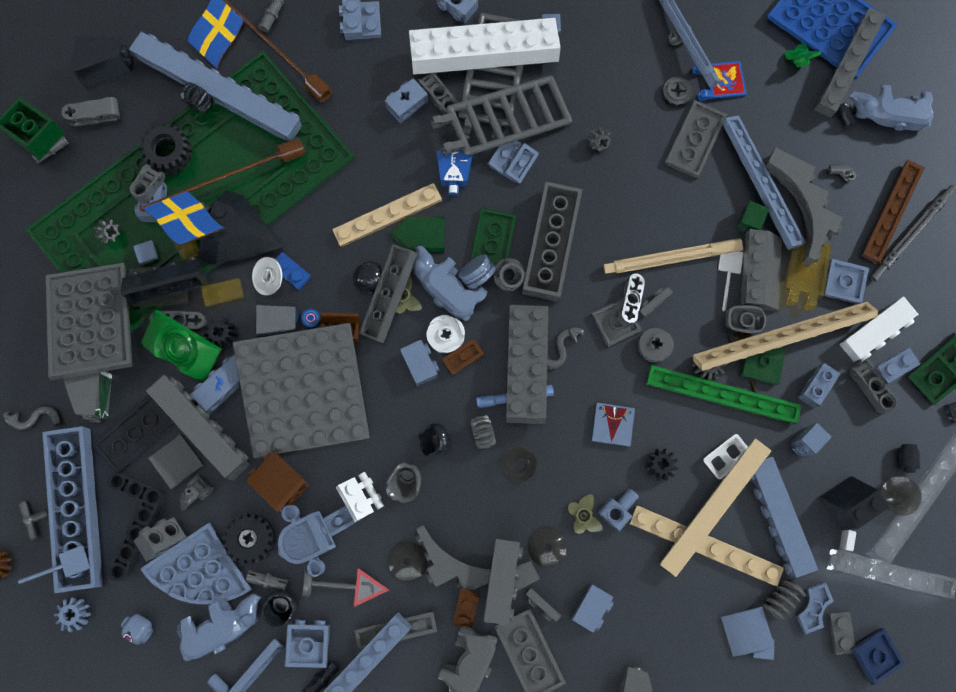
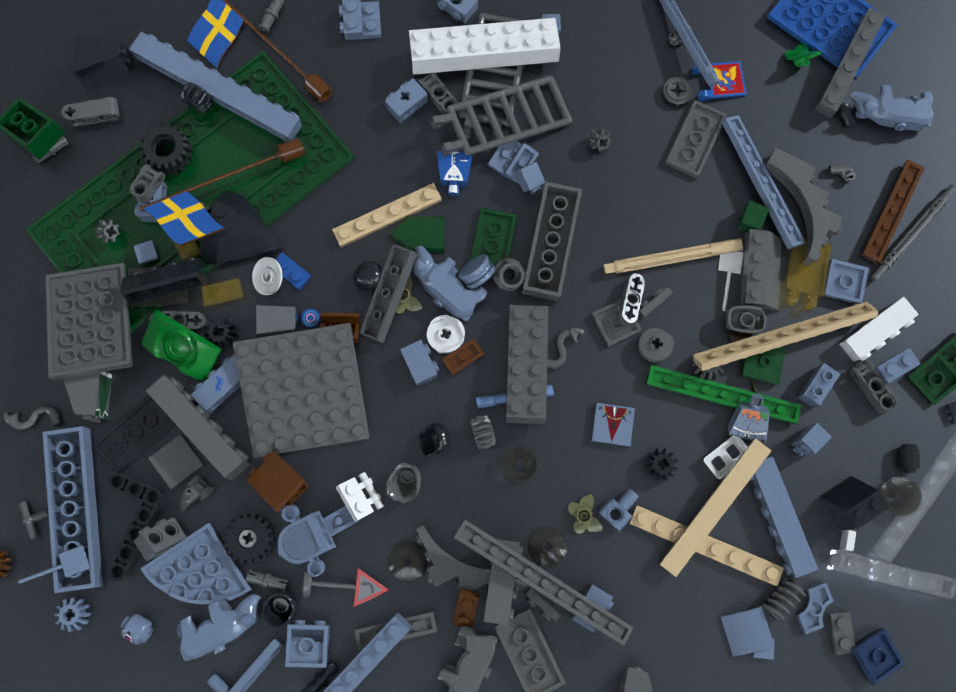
(530, 177): none -> sand blue brick
(542, 582): none -> dark grey plate
(750, 420): none -> sand blue torso

